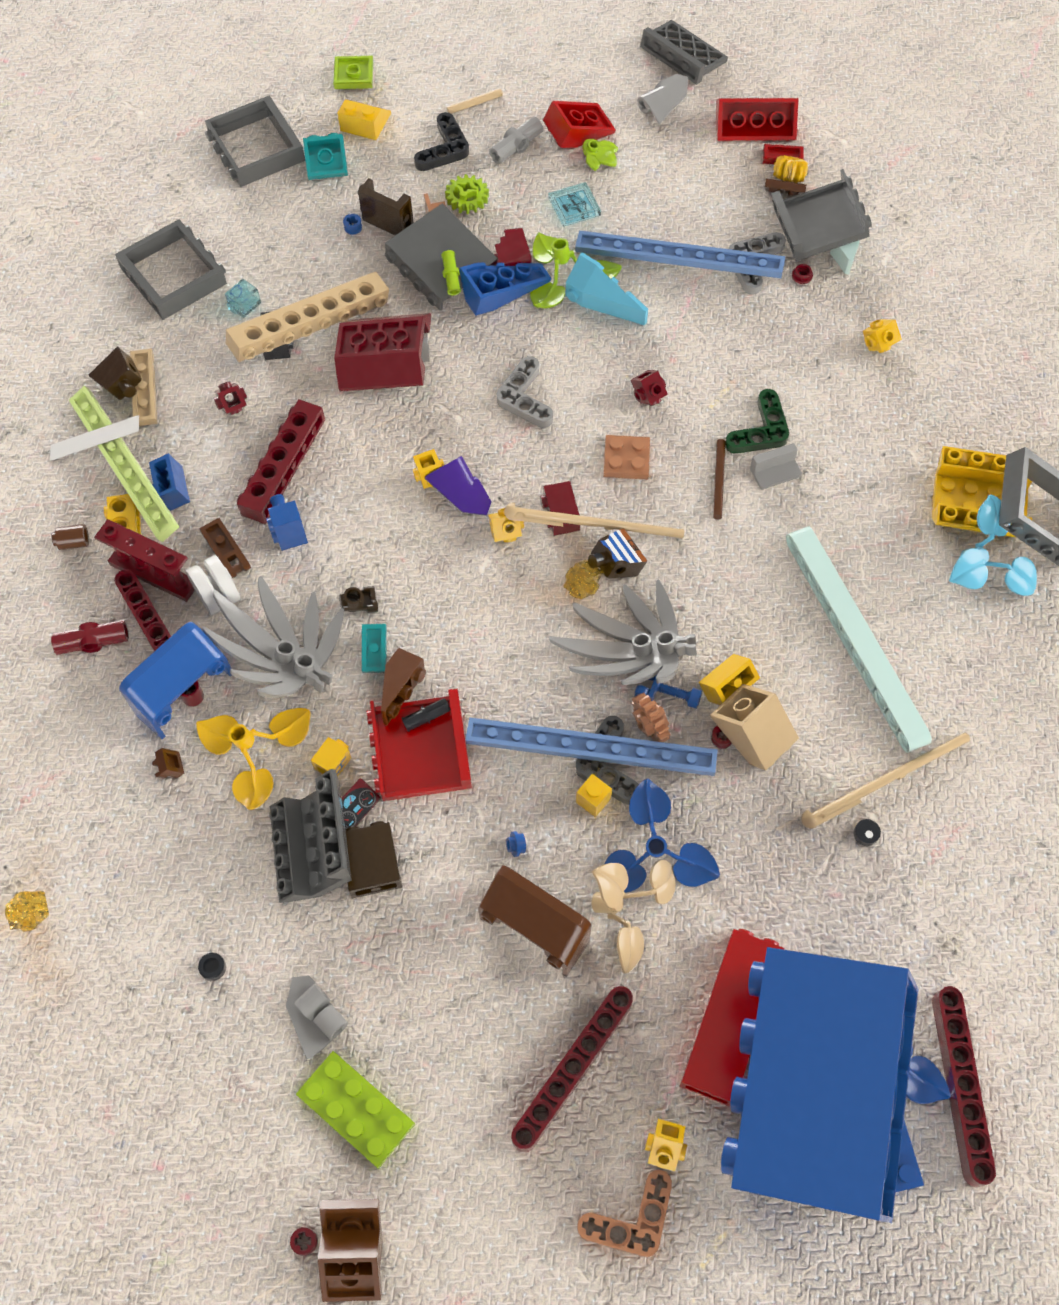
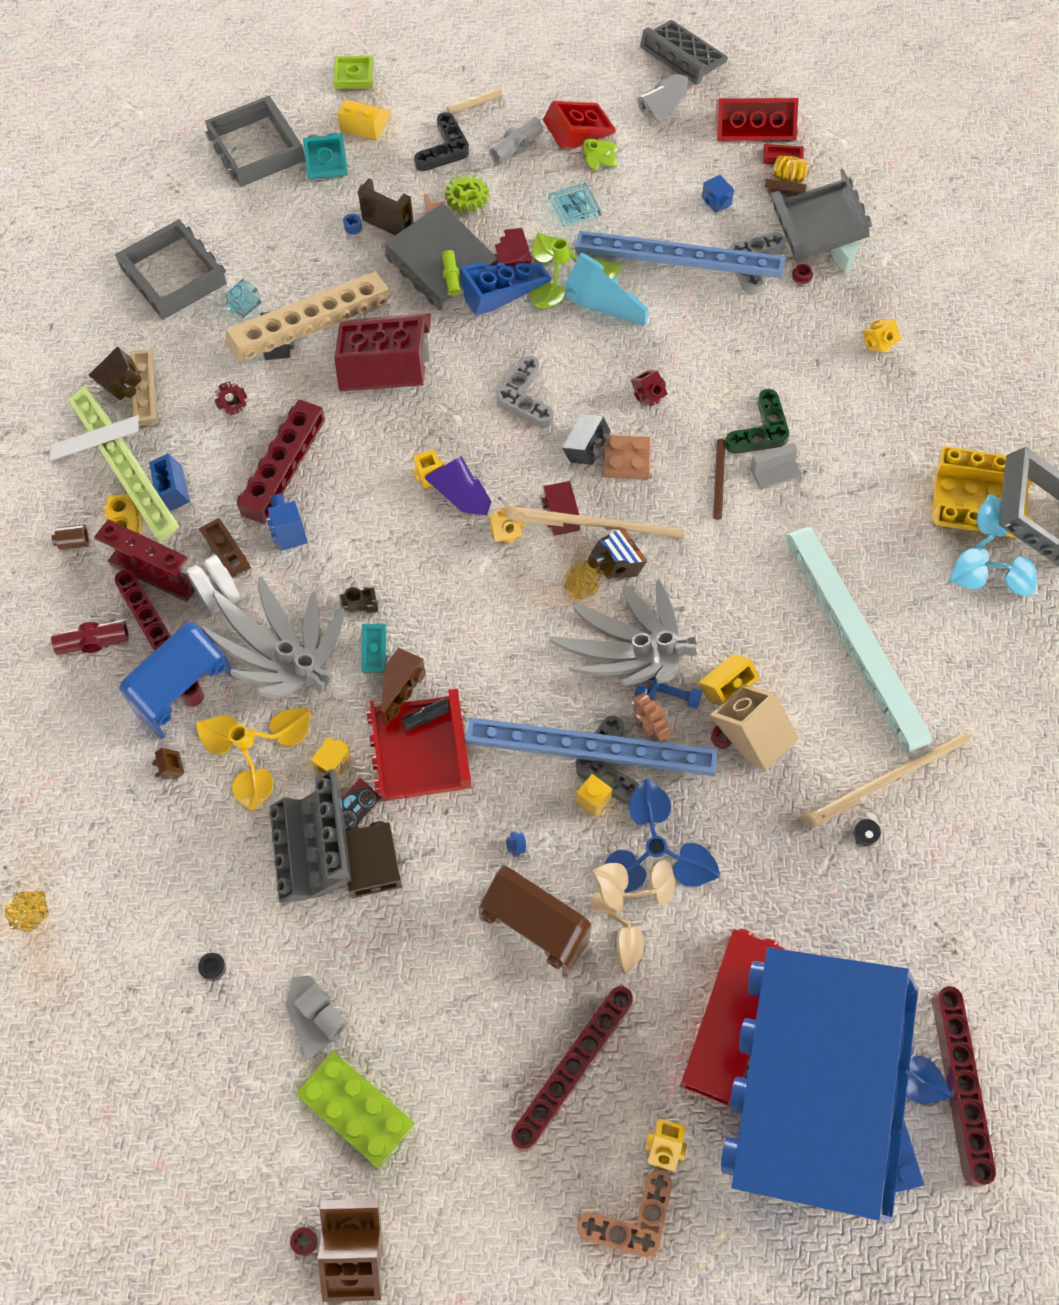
(586, 439): none -> piece
(717, 193): none -> blue brick

